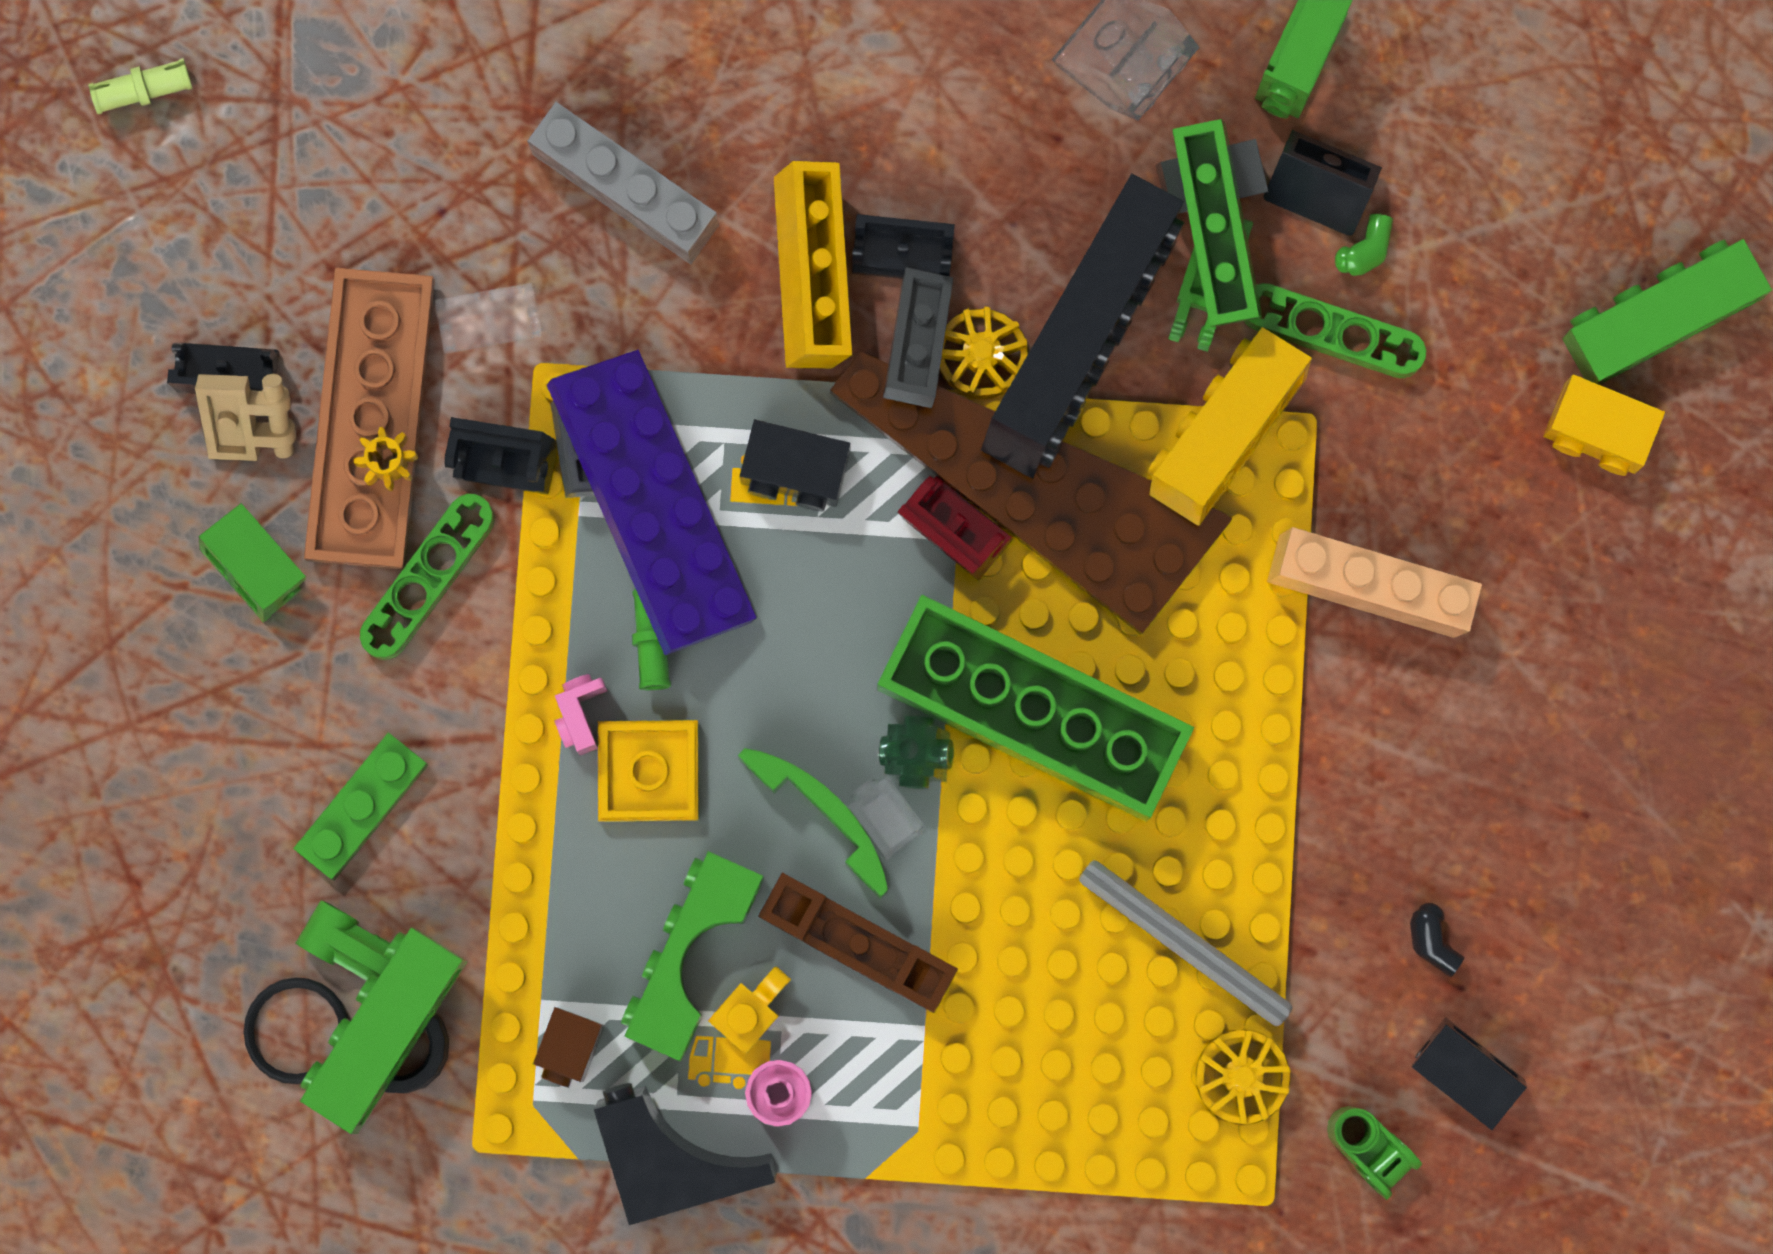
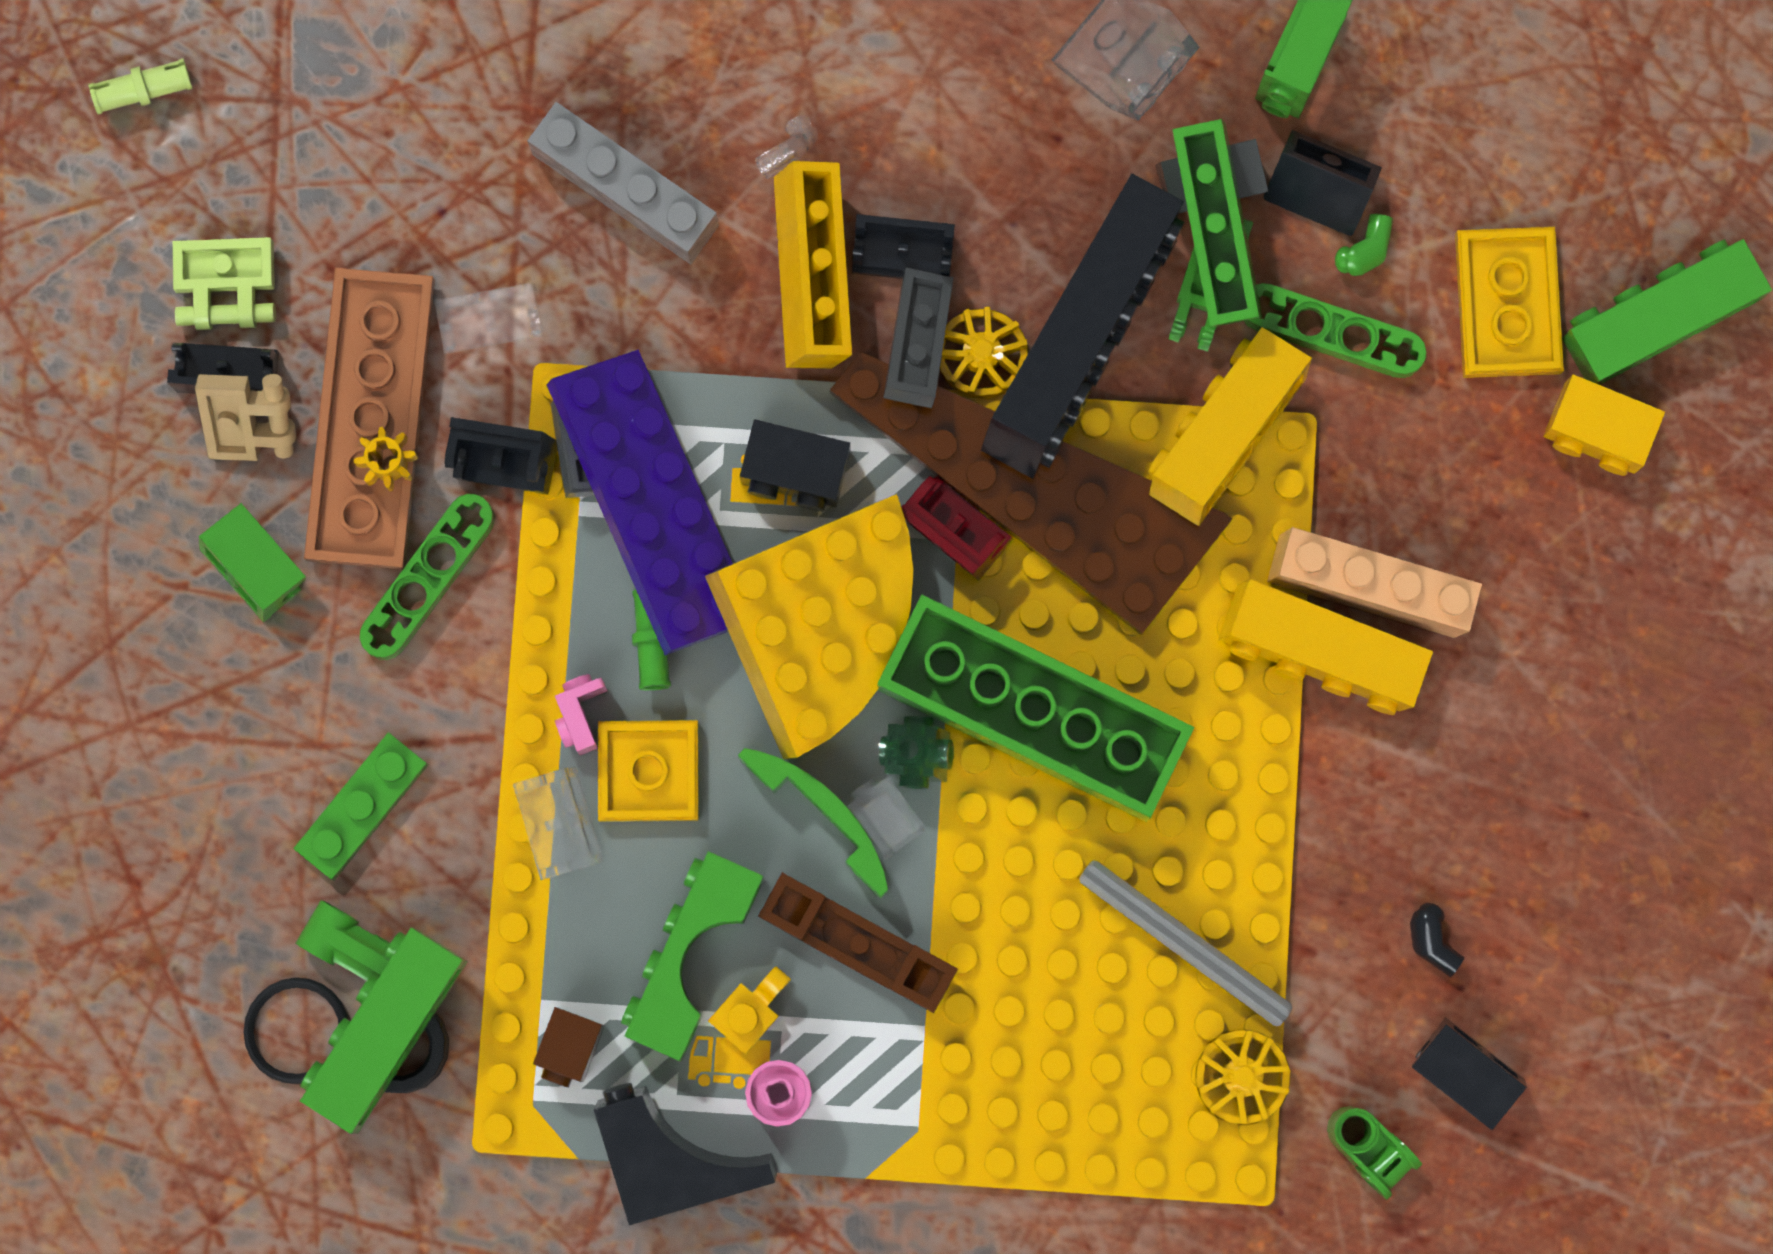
(220, 267): none -> yellowish green plate
(558, 822): none -> clear hinge
(793, 149): none -> clear arm
(820, 620): none -> yellow brick
(1324, 646): none -> yellow brick
(1509, 302): none -> yellow tile

